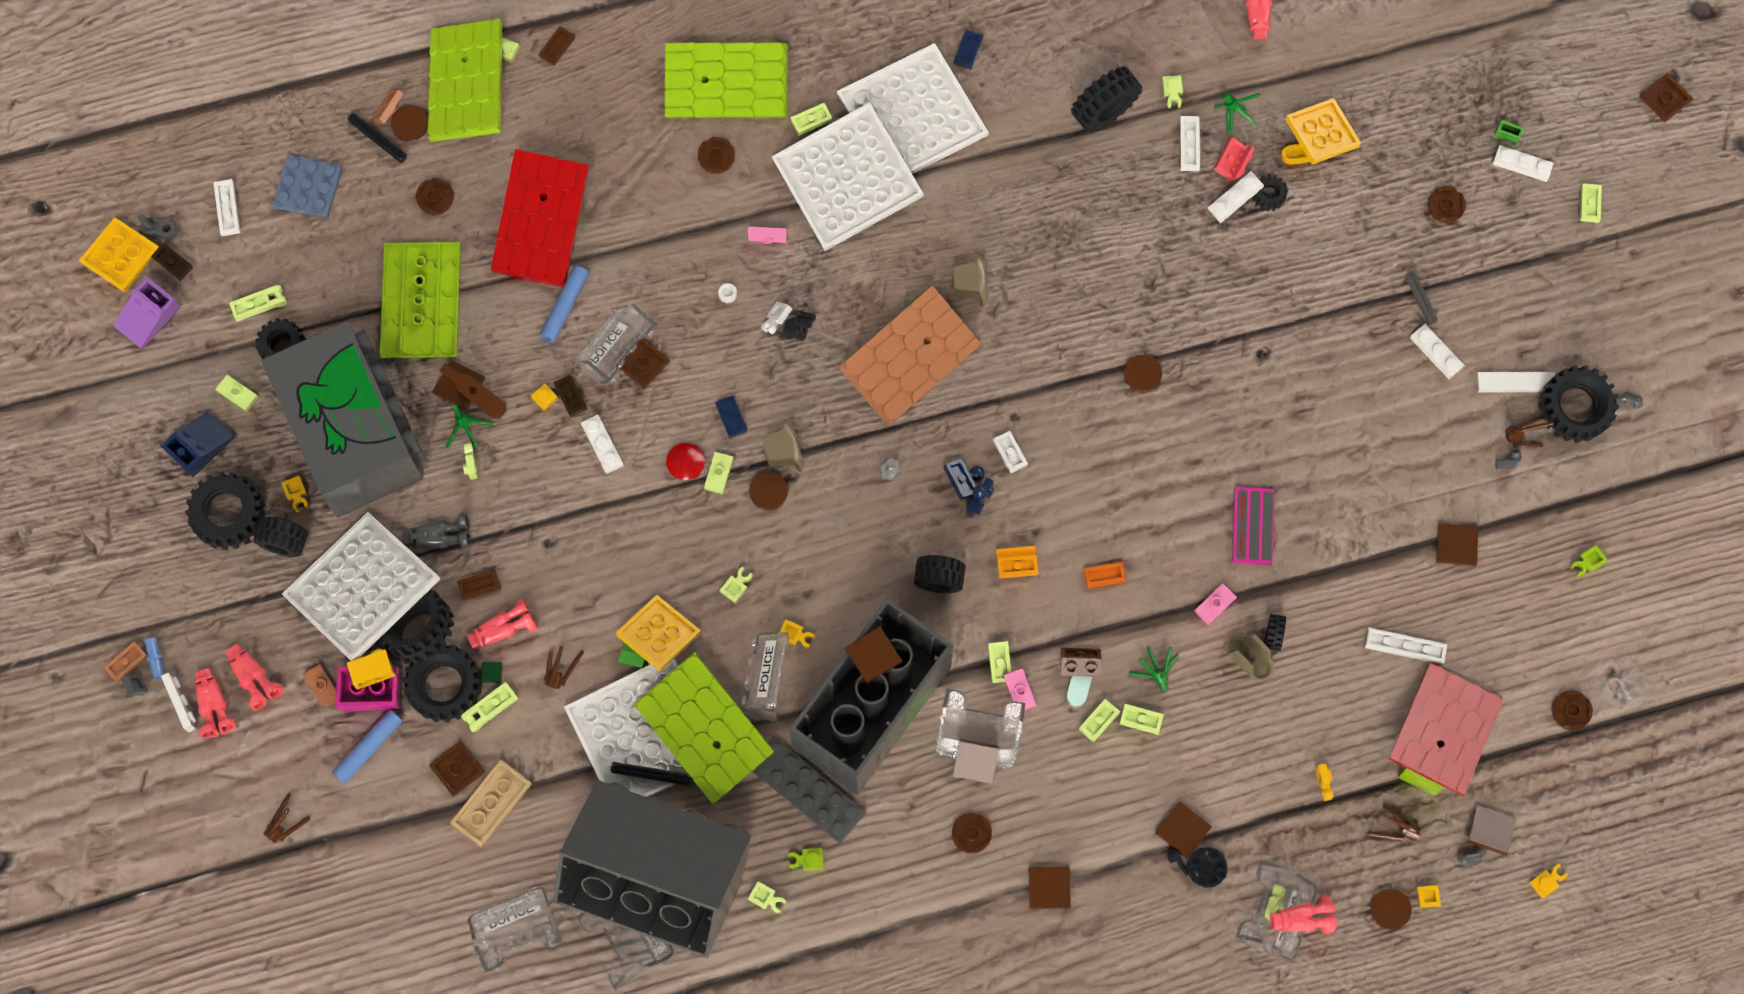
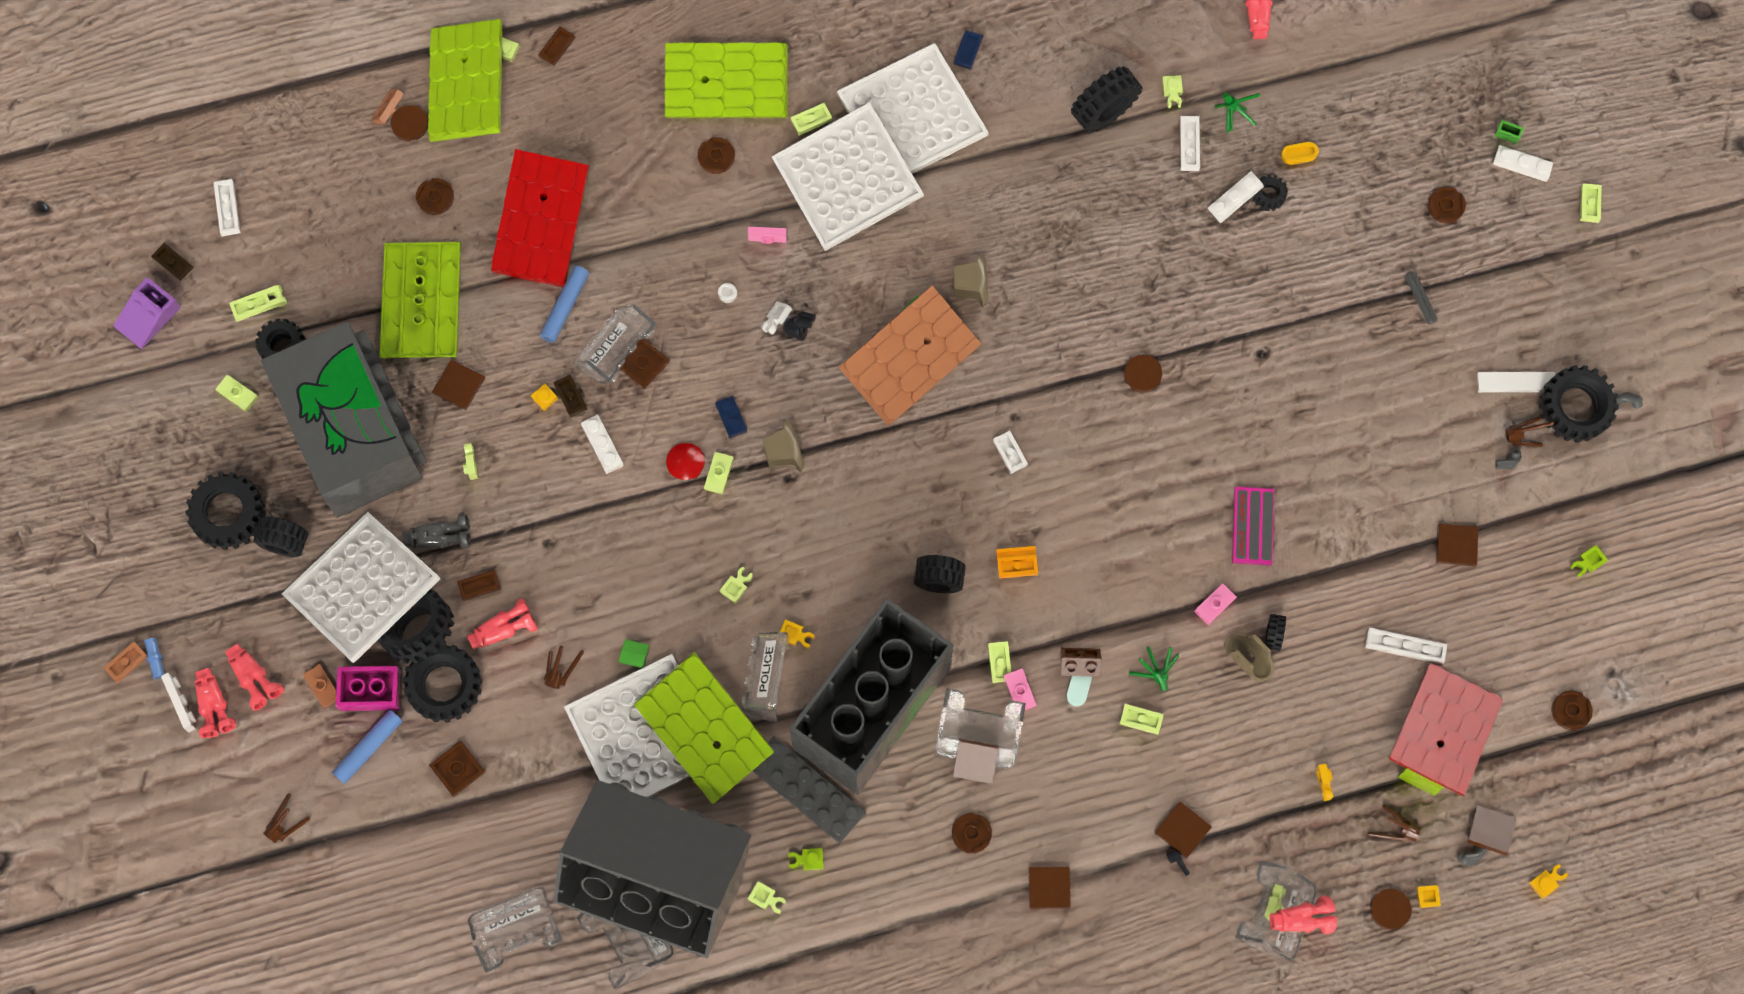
(119, 255): yellow plate -> none
(134, 685): dark grey tile -> none
(158, 228): dark grey piece -> none
(197, 443): dark blue slope -> none
(295, 490): yellow plate -> none
(307, 186): sand blue plate -> none
(371, 668): yellow brick -> none
(377, 137): black axle -> none
(463, 421): green plant -> none
(483, 398): reddish brown piece -> none
(489, 707): yellowish green plate -> none
(491, 672): dark green tile -> none
(491, 803): tan tile -> none
(649, 773): black axle -> none
(658, 633): yellow plate -> none
(768, 491): reddish brown tile -> none
(873, 654): reddish brown tile -> none
(889, 469): light grey plant -> none
(963, 479): dark blue plate -> none
(980, 492): dark blue plate -> none
(1099, 720): yellowish green plate -> none
(1104, 575): orange tile -> none
(1207, 867): black dish -> none
(1233, 159): coral bracket -> none
(1322, 131): yellow plate -> none
(1437, 351): white plate -> none
(1666, 97): reddish brown tile -> none

